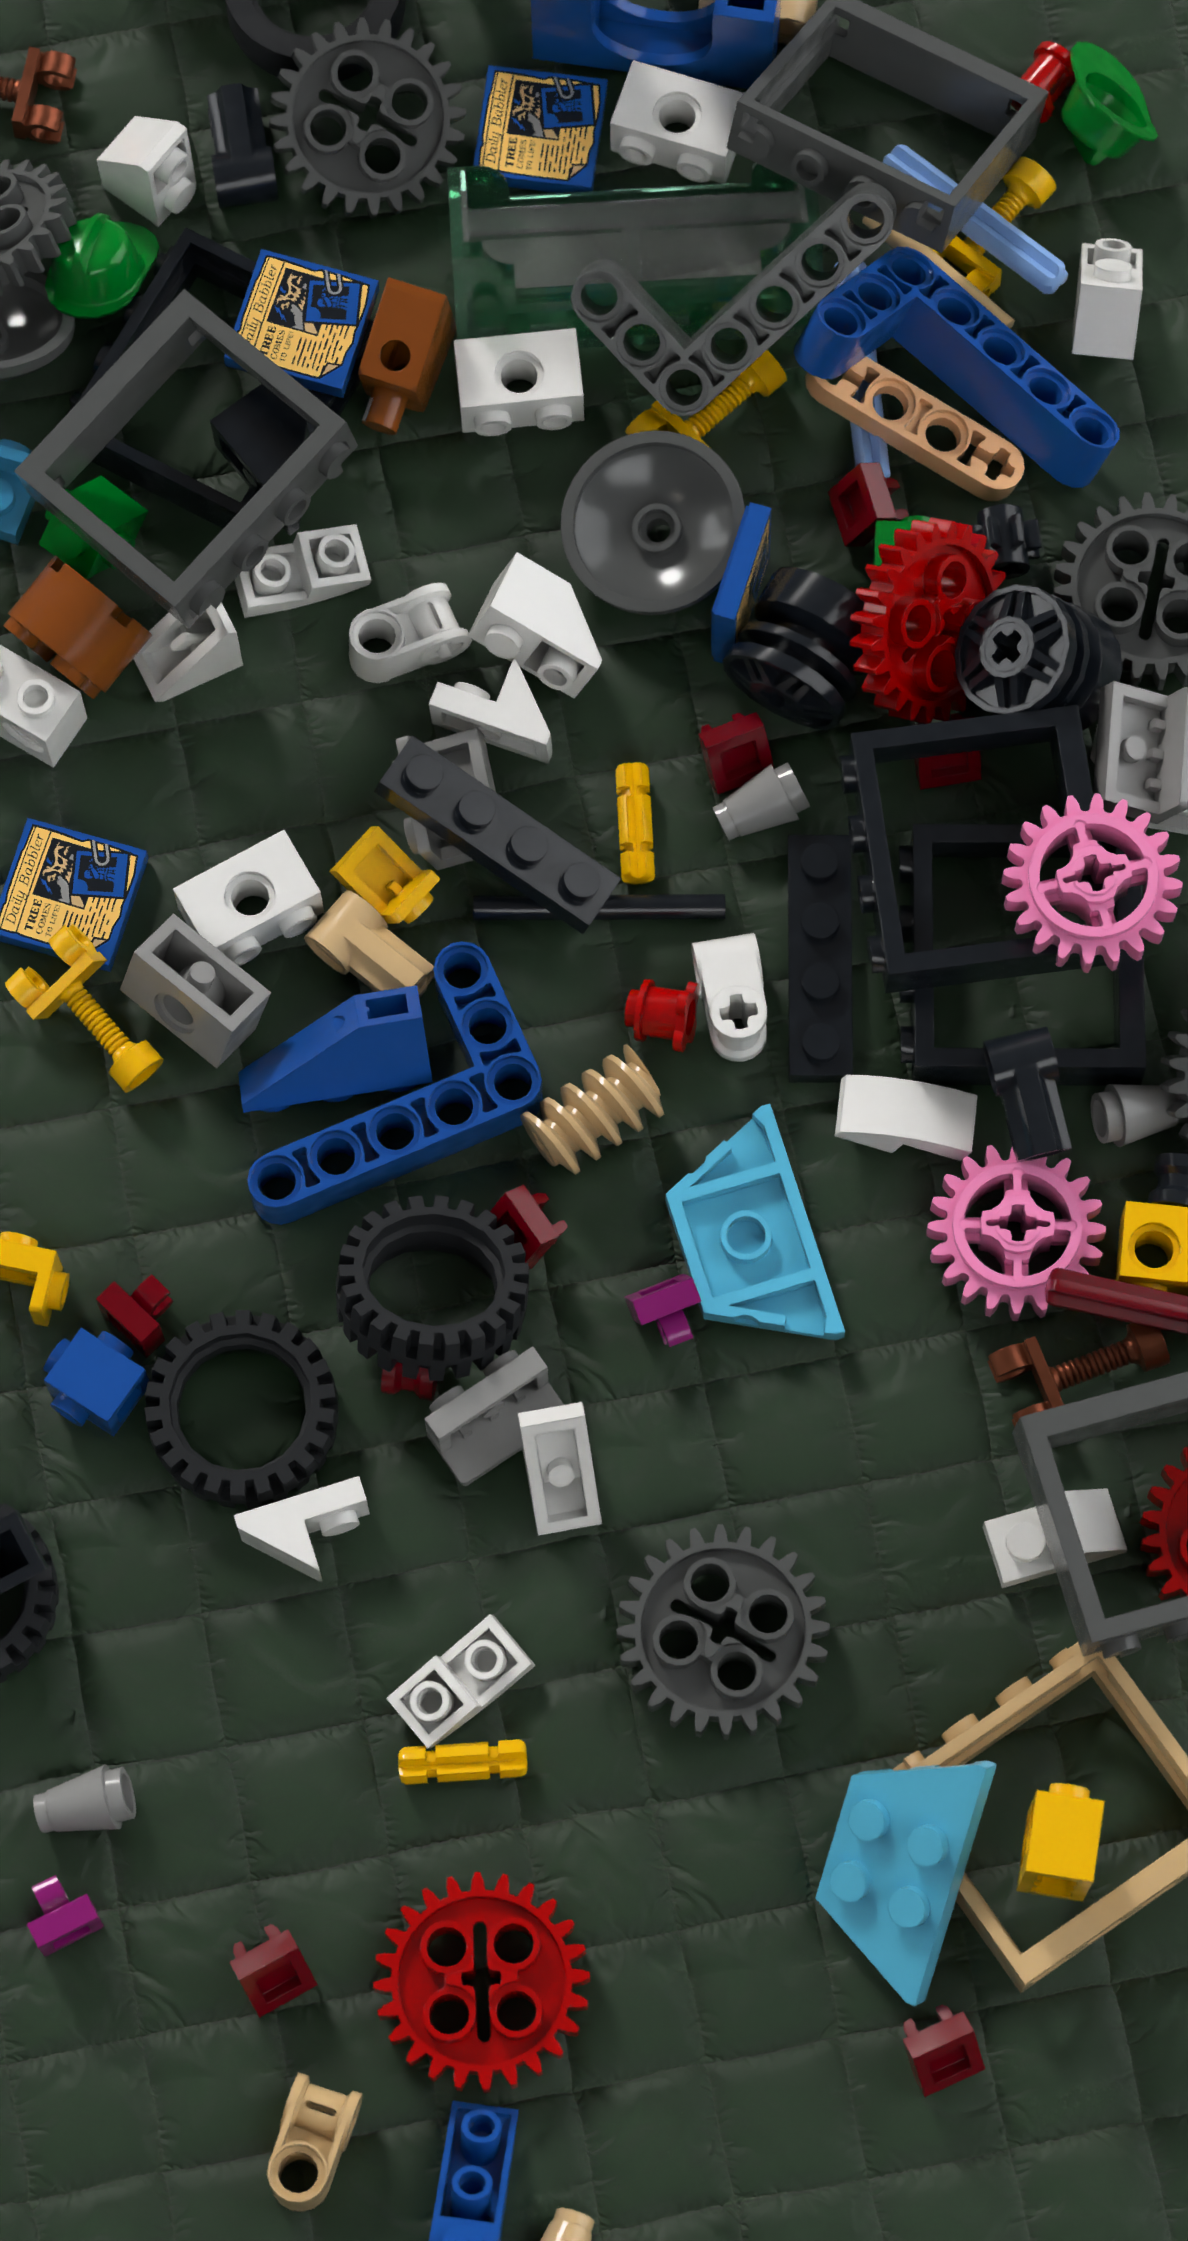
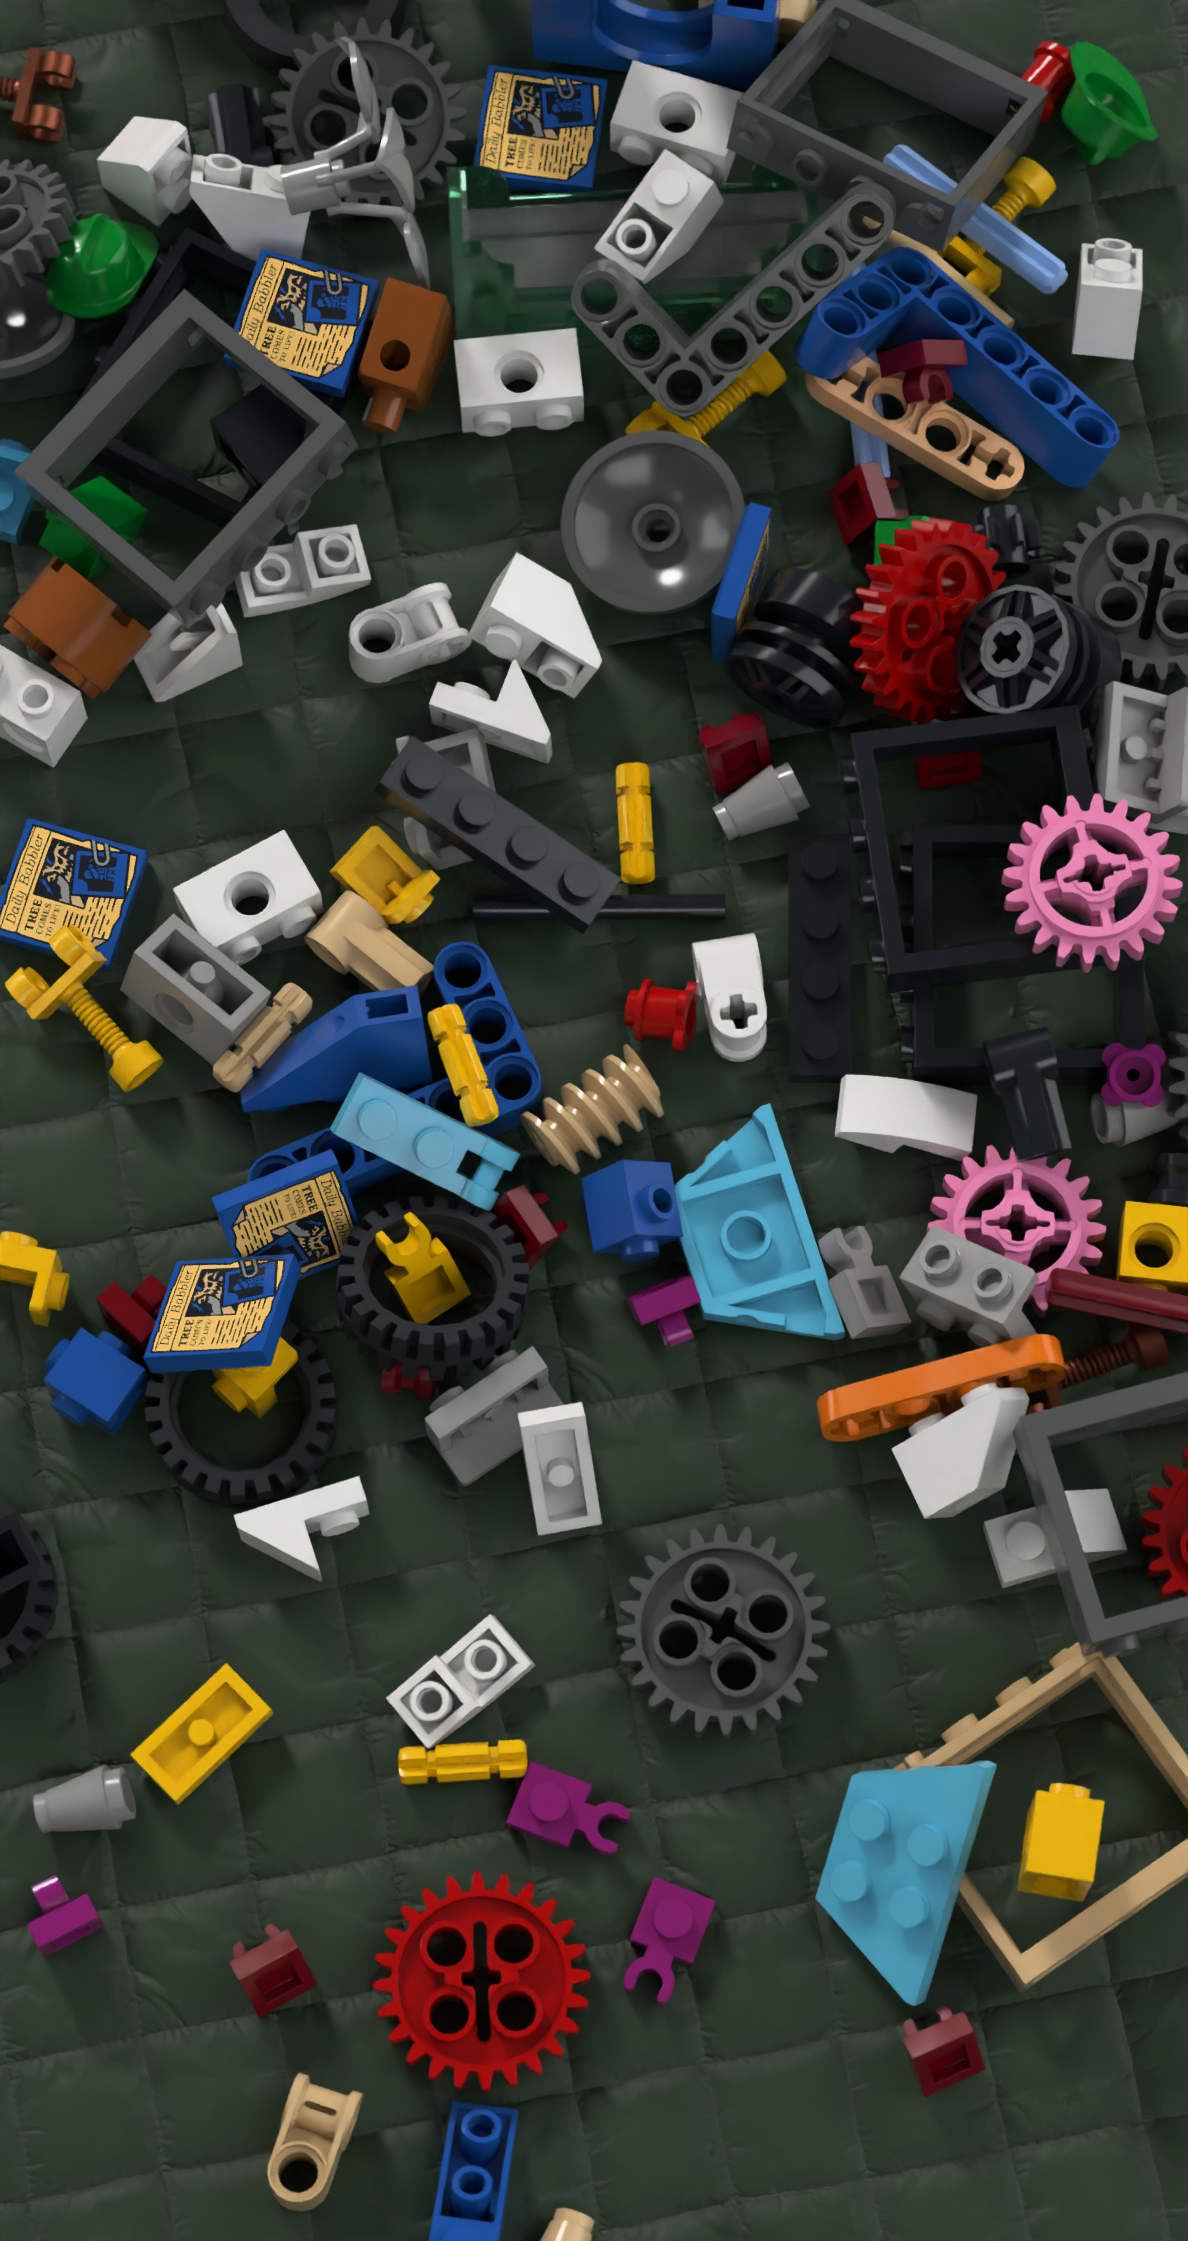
(201, 1734): none -> yellow plate
(222, 1313): none -> tile
(247, 206): none -> white slope
(254, 1385): none -> yellow bracket
(262, 1037): none -> tan axle
(291, 1212): none -> tile
(323, 182): none -> light grey plant
(422, 1140): none -> medium azure plate
(423, 1273): none -> yellow plate
(463, 1065): none -> yellow axle
(556, 1808): none -> magenta plate
(632, 1209): none -> blue brick
(661, 218): none -> white slope
(670, 1930): none -> magenta plate
(862, 1291): none -> light grey plate
(924, 368): none -> dark red tile
(937, 1387): none -> orange beam
(964, 1455): none -> white slope
(969, 1288): none -> light grey bracket
(1146, 1062): none -> magenta plate

